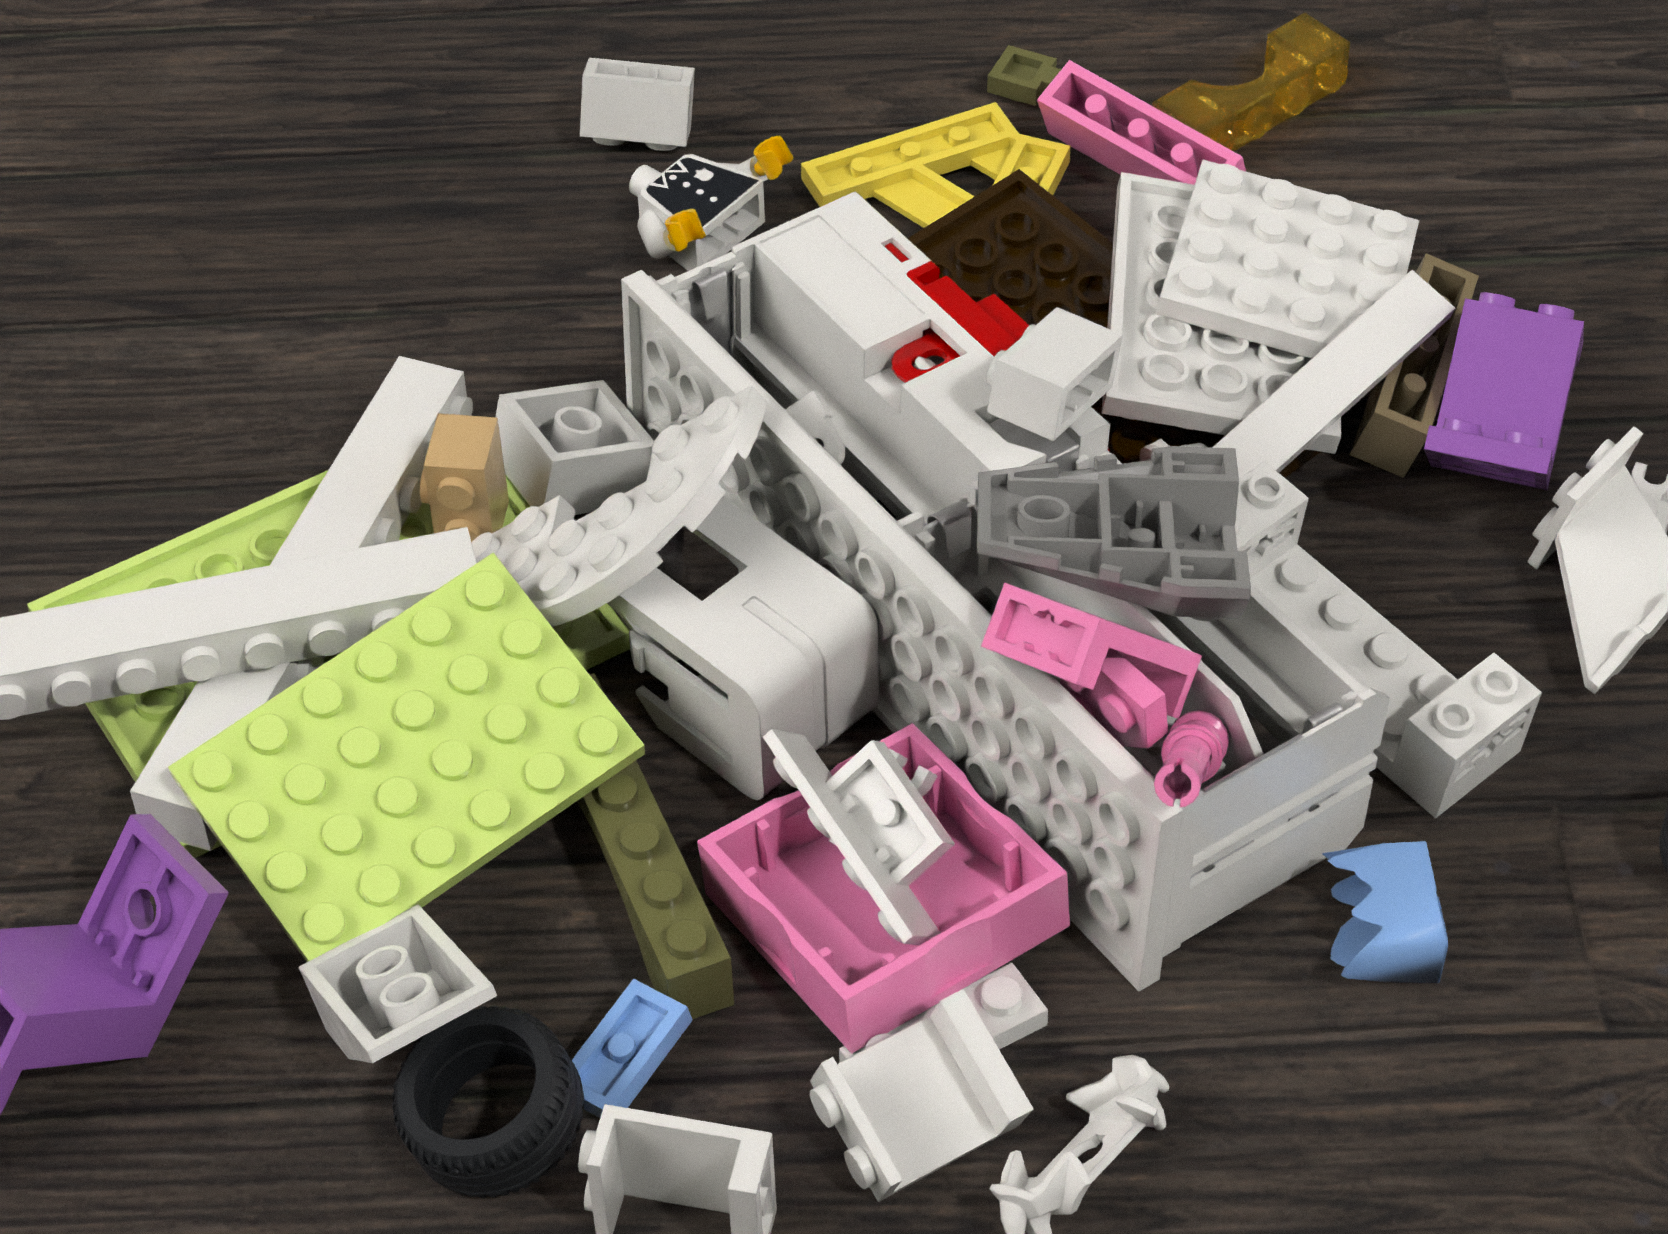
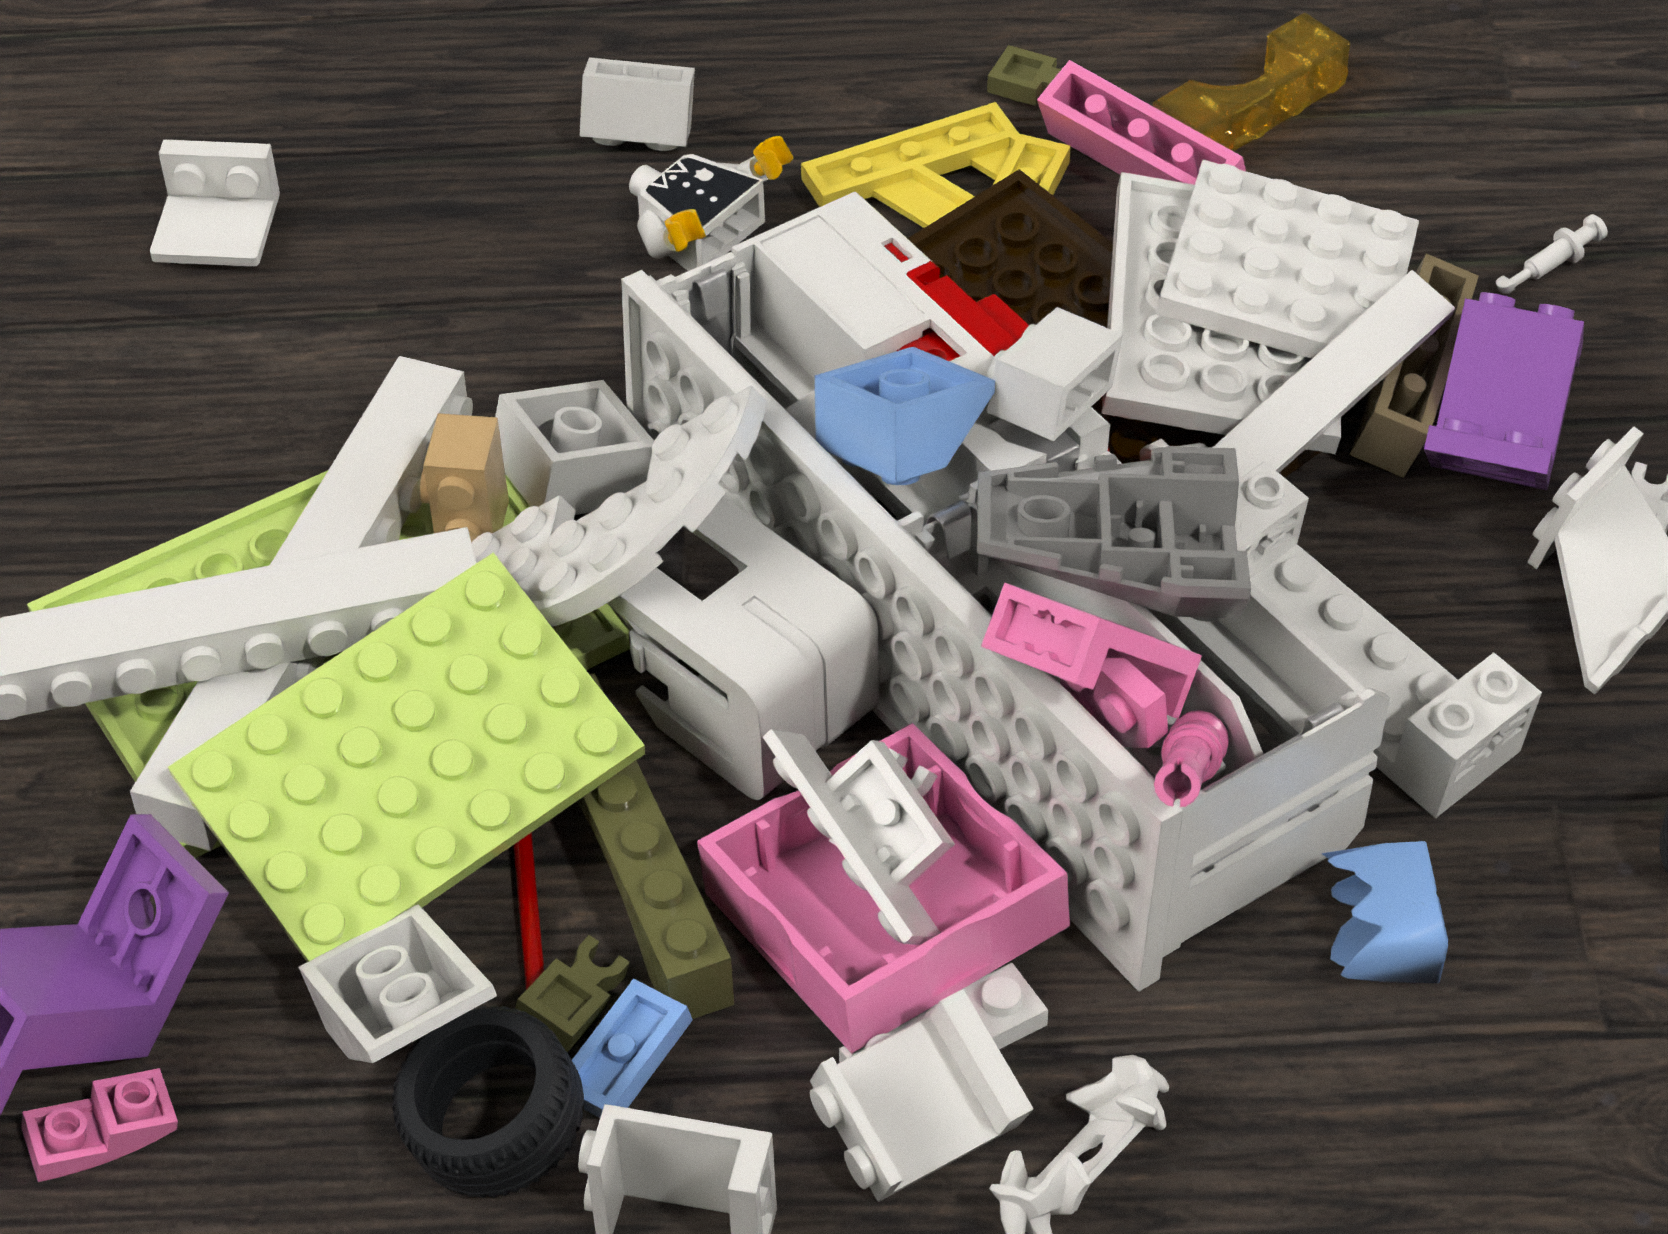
(114, 1122): none -> bright pink slope
(215, 202): none -> white bracket
(528, 909): none -> red axle
(575, 996): none -> olive plate
(898, 413): none -> light blue slope
(1566, 247): none -> white piece

